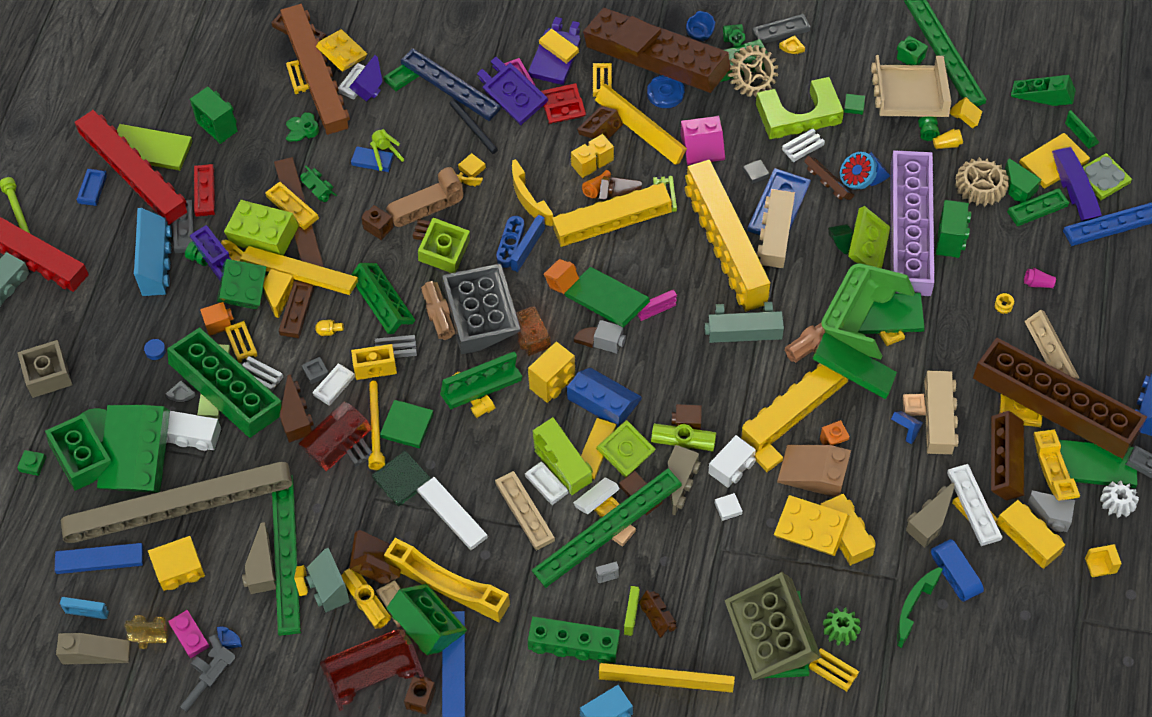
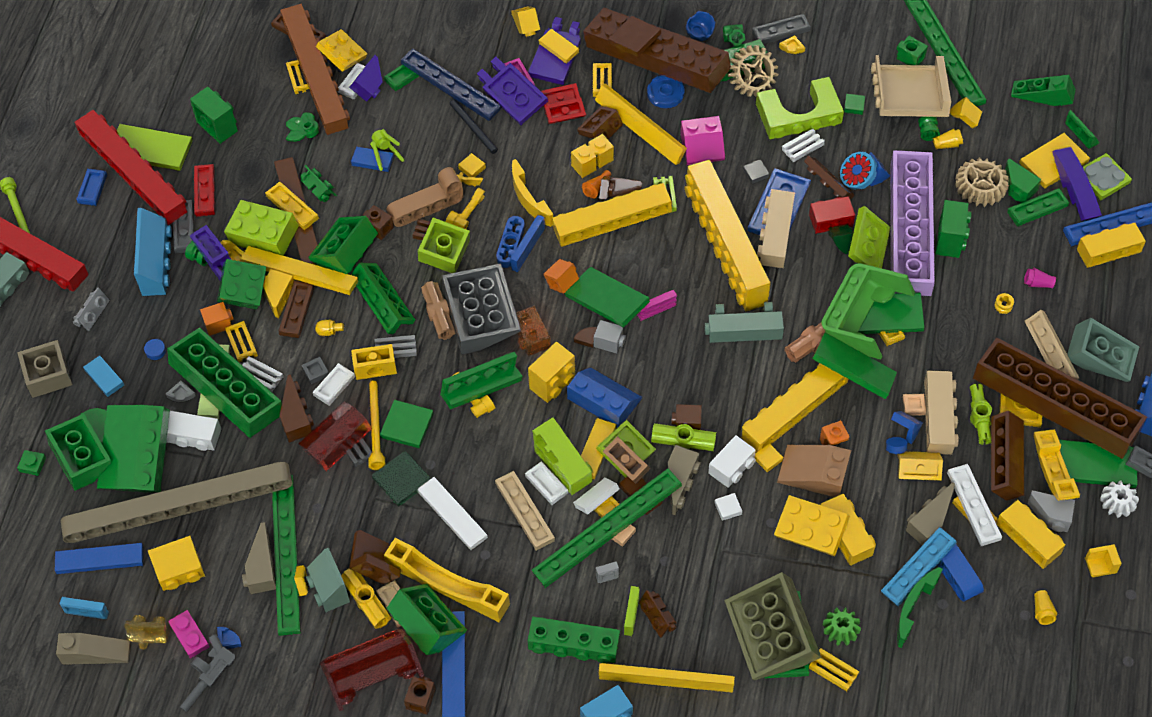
(92, 309): none -> light grey hinge
(103, 376): none -> dark azure tile
(344, 244): none -> green slope
(461, 219): none -> yellow brick
(526, 20): none -> yellow slope
(626, 460): none -> medium nougat brick
(831, 214): none -> brick
(896, 445): none -> blue tile
(918, 566): none -> dark azure tile
(920, 465): none -> yellow panel
(981, 422): none -> lime pin
(1044, 608): none -> yellow cone
(1102, 350): none -> sand green slope
(1110, 244): none -> yellow brick

